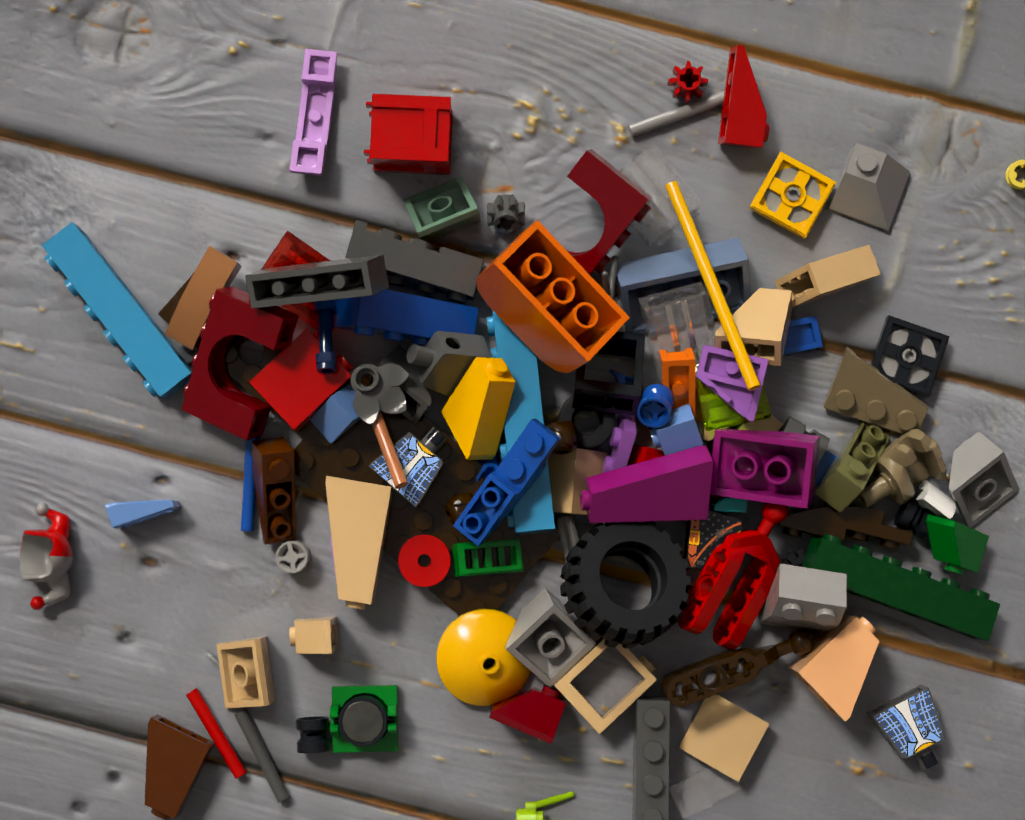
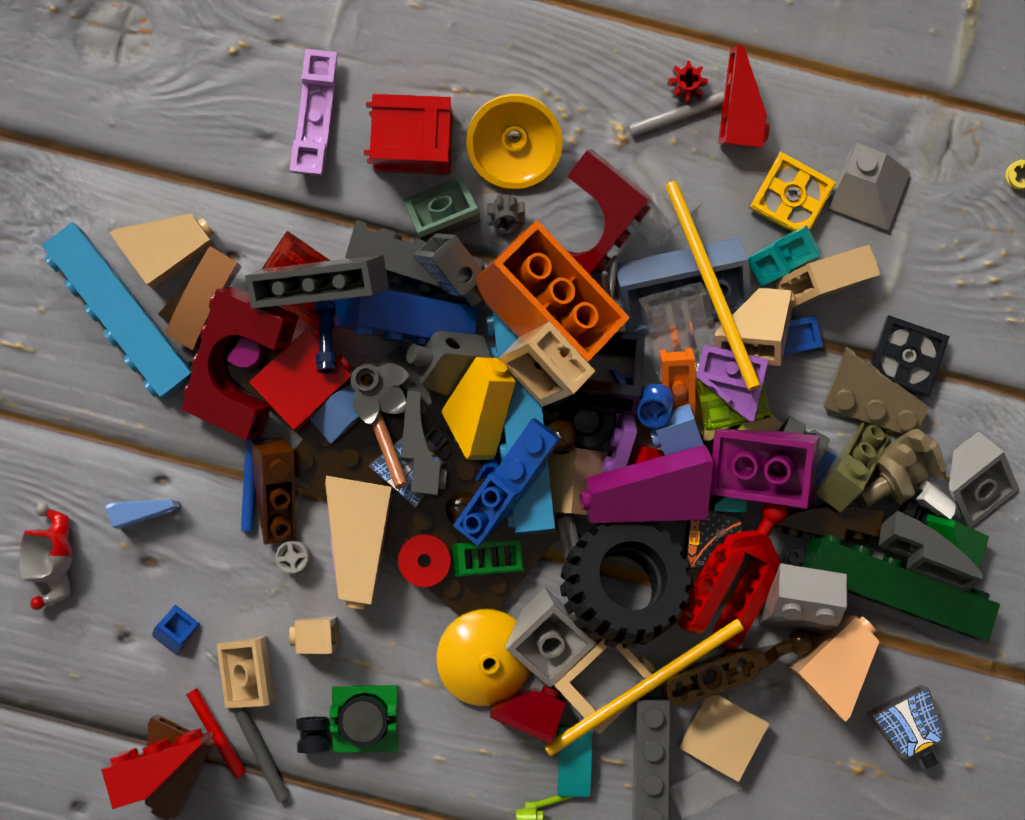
(139, 775): none -> red slope
(163, 246): none -> tan slope
(175, 629): none -> blue slope
(247, 354): none -> magenta brick
(427, 473): none -> dark grey slope
(451, 266): none -> dark grey torso
(518, 161): none -> yellow dish
(557, 375): none -> tan window
(575, 766): none -> teal slope
(644, 687): none -> yellow piece
(783, 255): none -> teal slope
(928, 552): none -> dark grey slope

